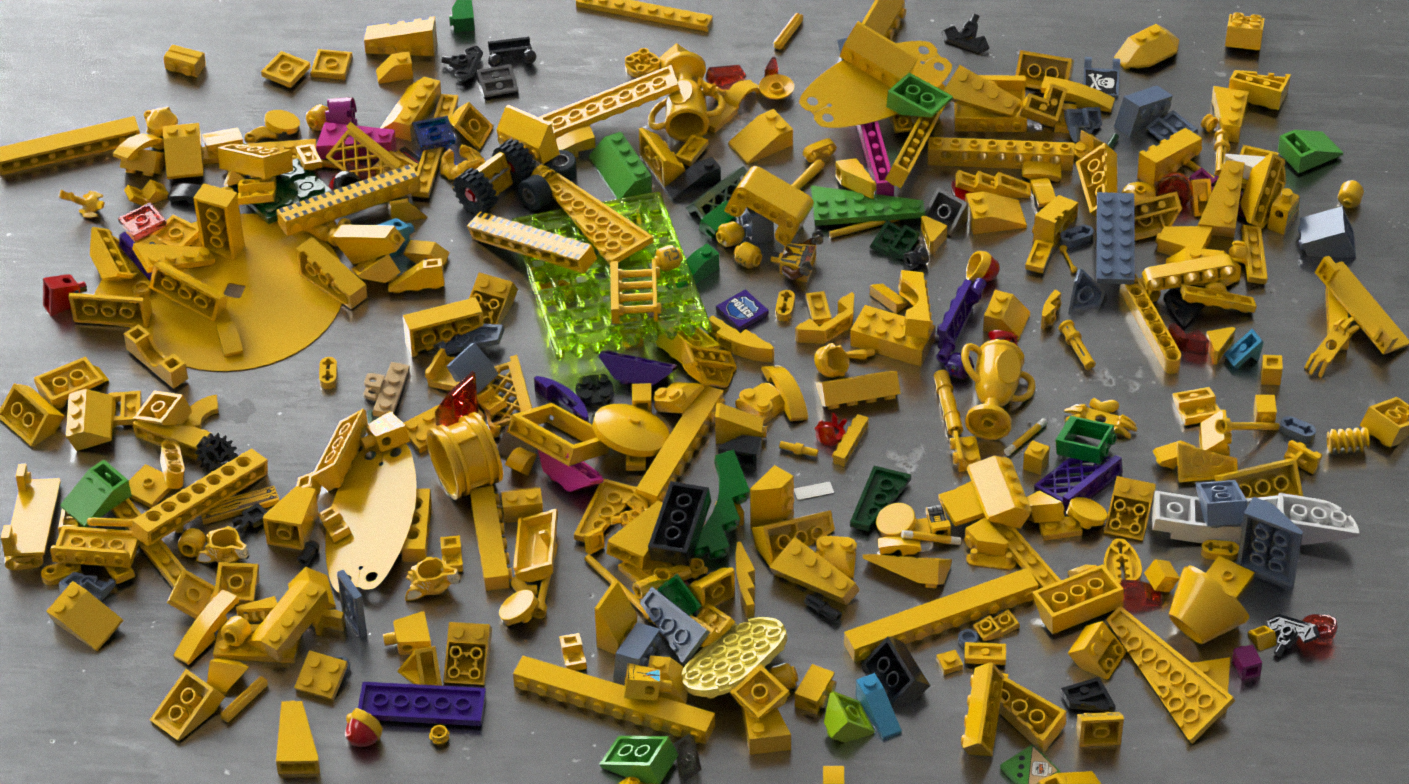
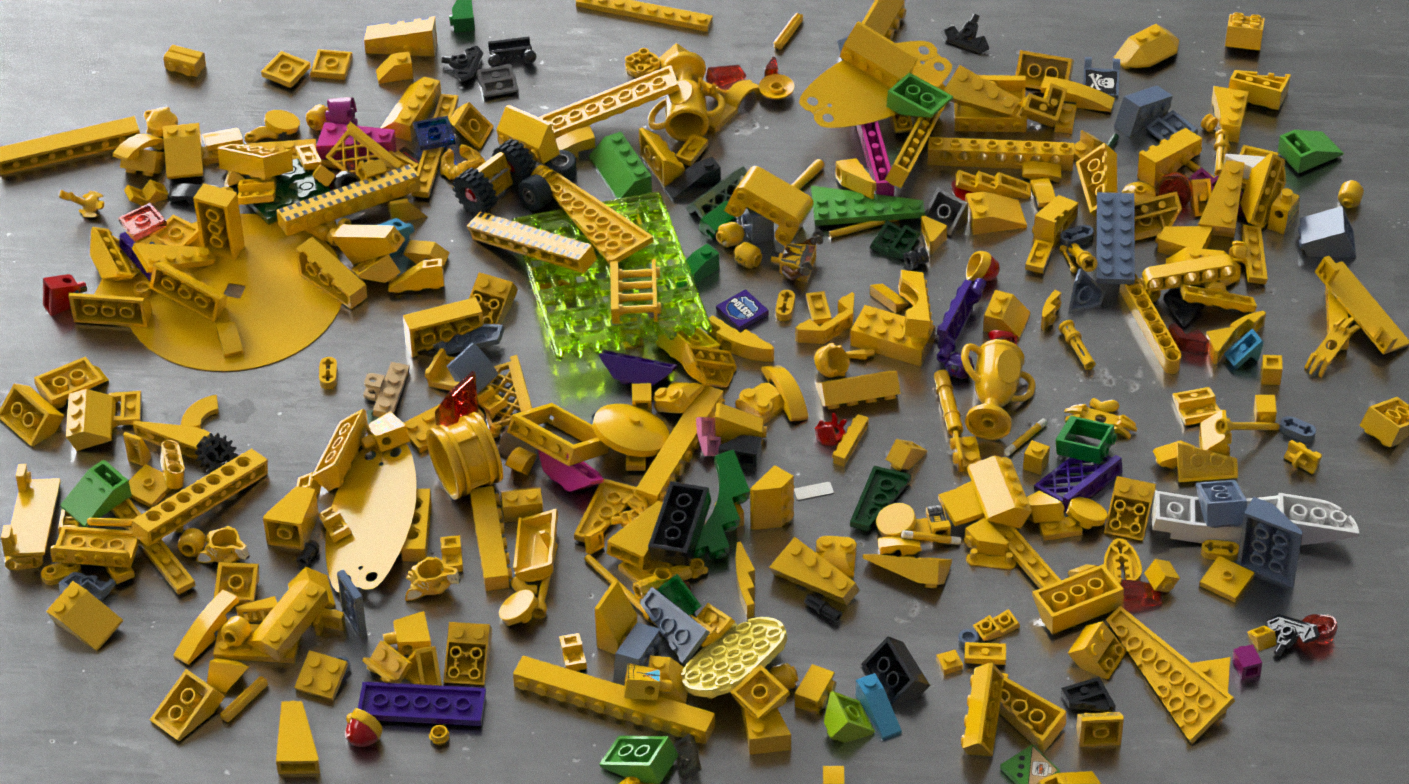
(136, 449): none -> yellow slope
(142, 346): yellow arch -> none
(164, 409): yellow slope -> none
(191, 594): yellow plate -> none
(236, 505): yellow tile -> none
(251, 516): black plate -> none
(323, 175): none -> yellow slope
(370, 169): none -> yellow brick
(388, 663): none -> yellow bracket
(550, 388): dark purple slope -> none
(594, 382): black plate -> none
(668, 258): yellow head -> none
(706, 436): none -> bright pink slope
(714, 587): yellow slope -> none
(762, 137): yellow slope -> none
(774, 537): yellow wedge -> none
(798, 449): yellow bar -> none
(819, 150): yellow beam -> none
(905, 454): none -> yellow slope
(942, 613): yellow brick -> none
(1082, 119): sand blue slope -> none
(1083, 258): none -> yellow pin
(1203, 608): yellow cone -> none
(1248, 322): none -> yellow slope
(1267, 479): yellow slope -> none
(1348, 439): yellow piece -> none

